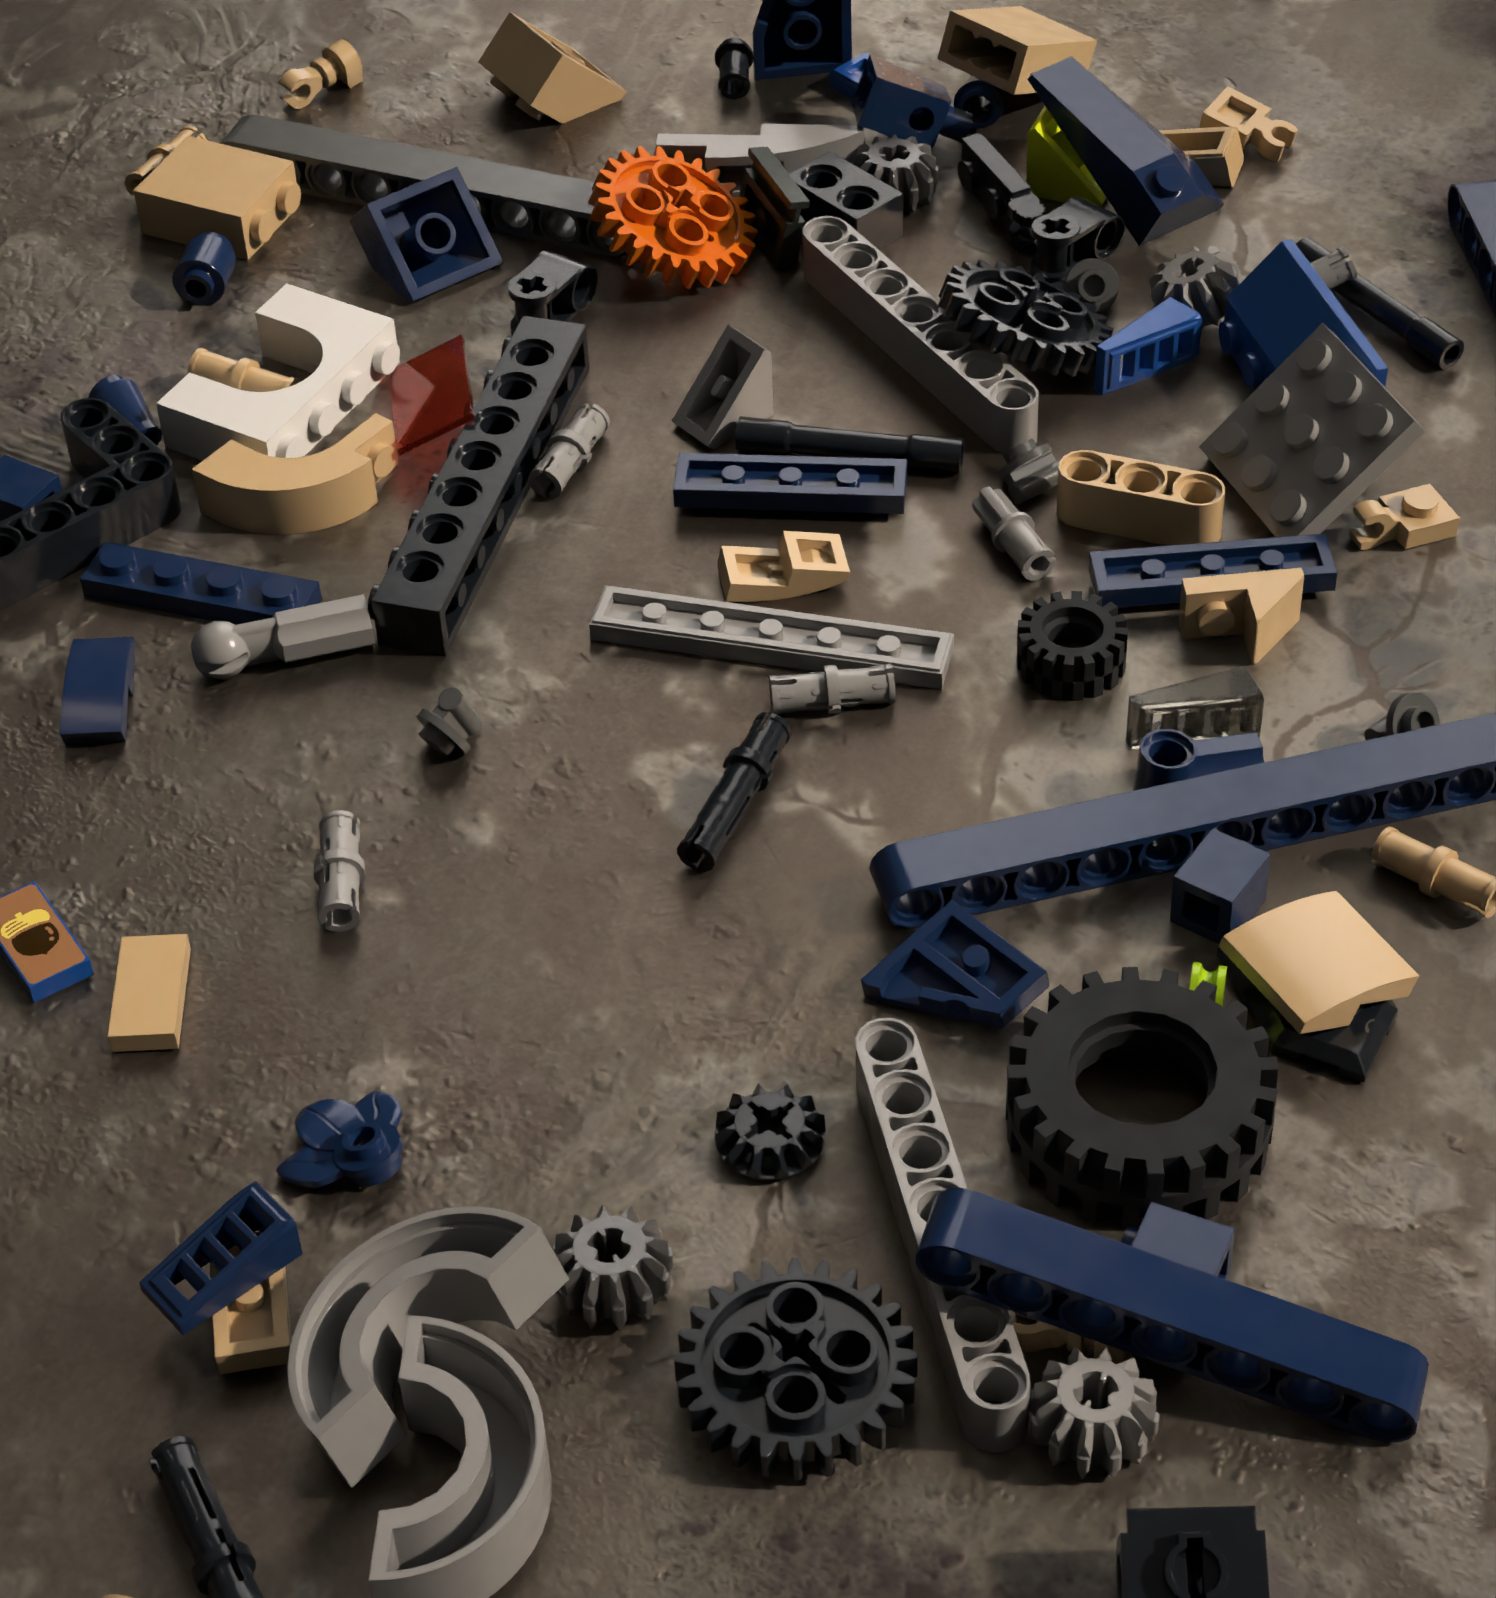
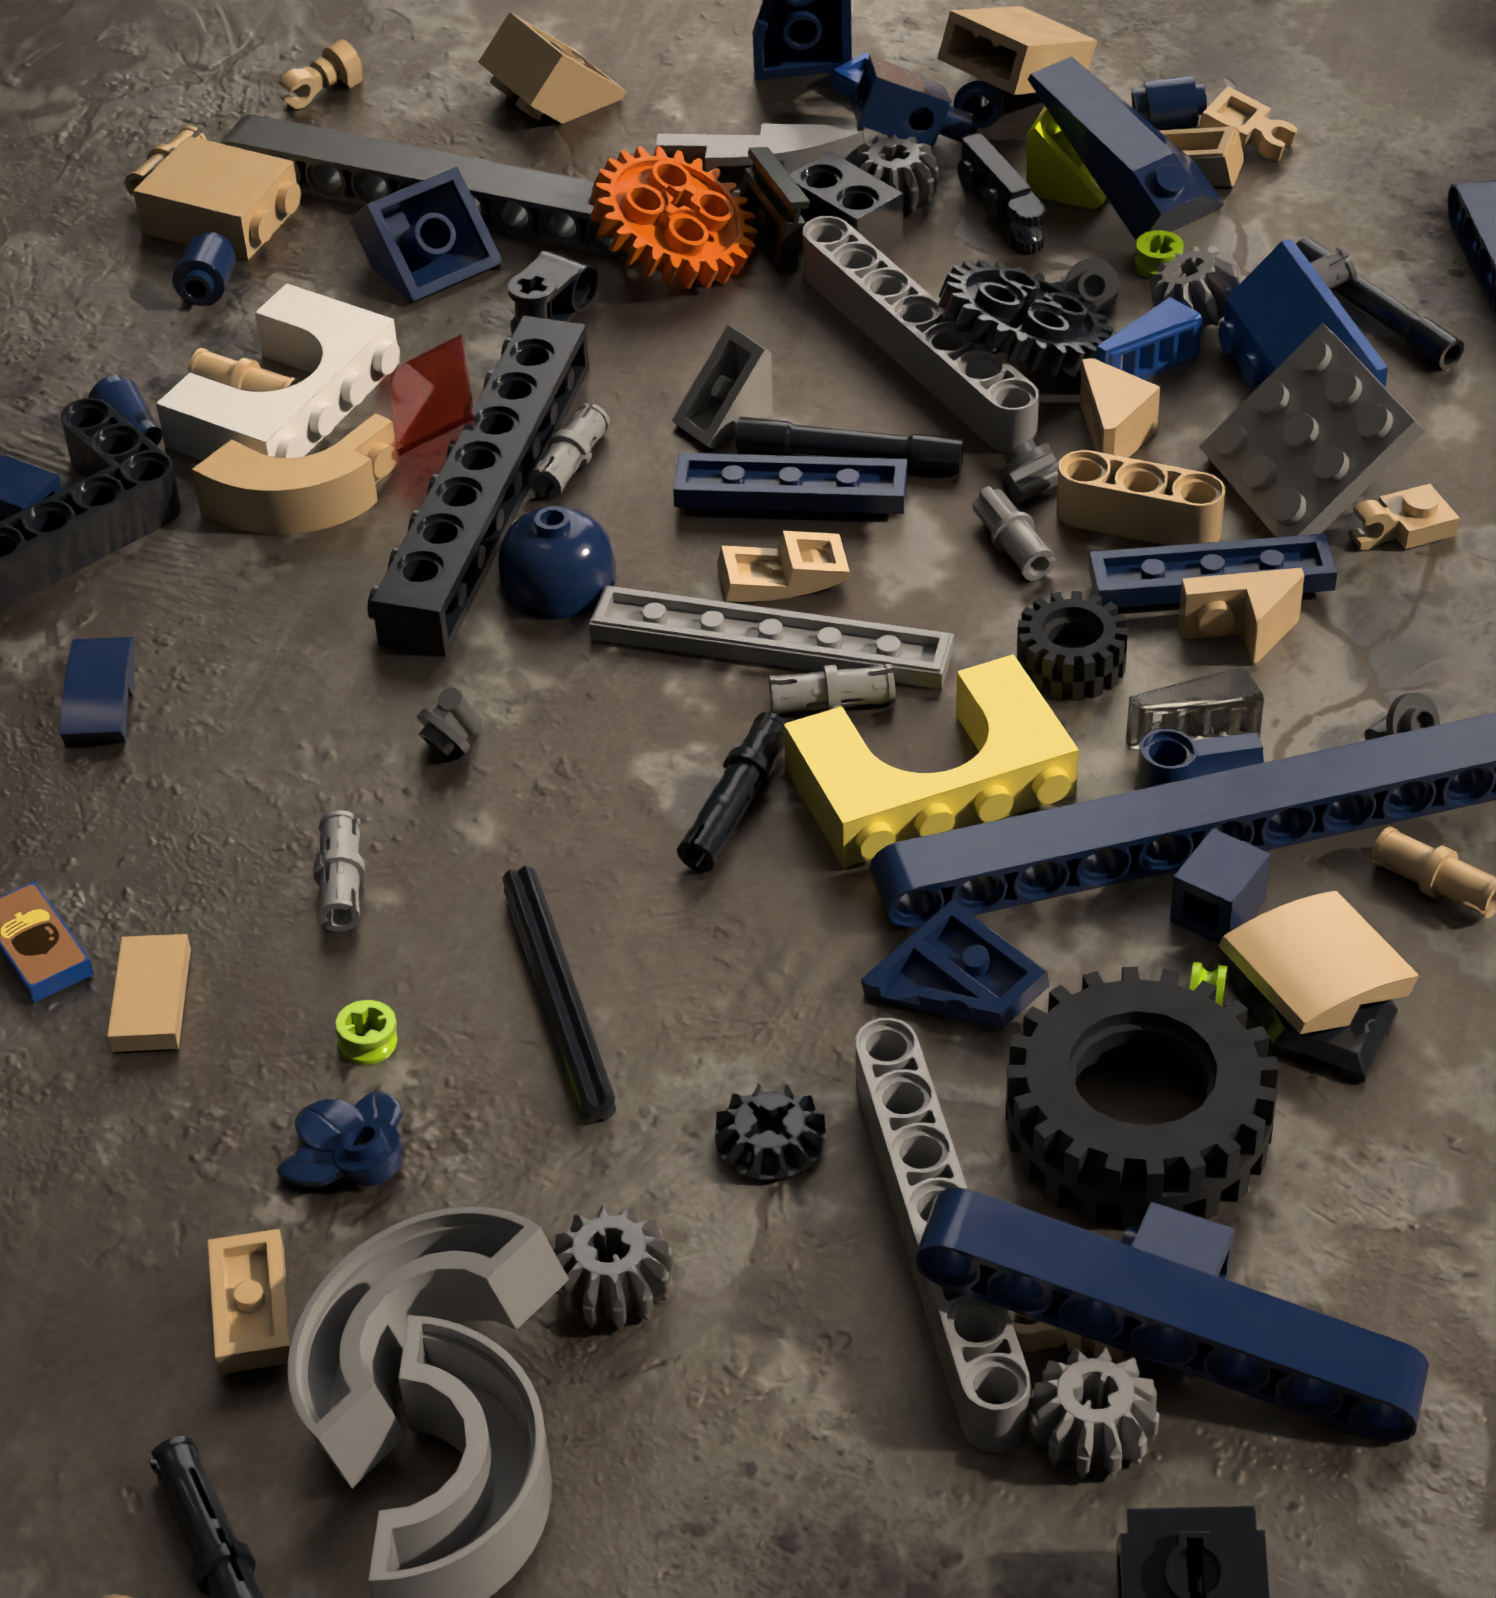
(193, 585): dark blue plate -> none
(229, 1226): dark blue slope -> none
(290, 636): light grey piece -> none
(375, 1044): none -> lime bush
(556, 562): none -> dark blue cylinder
(559, 995): none -> black axle
(734, 60): black pin -> none
(796, 1368): black gear -> none
(869, 804): none -> light yellow arch
(1073, 234): black piece -> none
(1117, 408): none -> tan slope
(1156, 248): none -> lime bush
(1170, 102): none -> dark blue brick

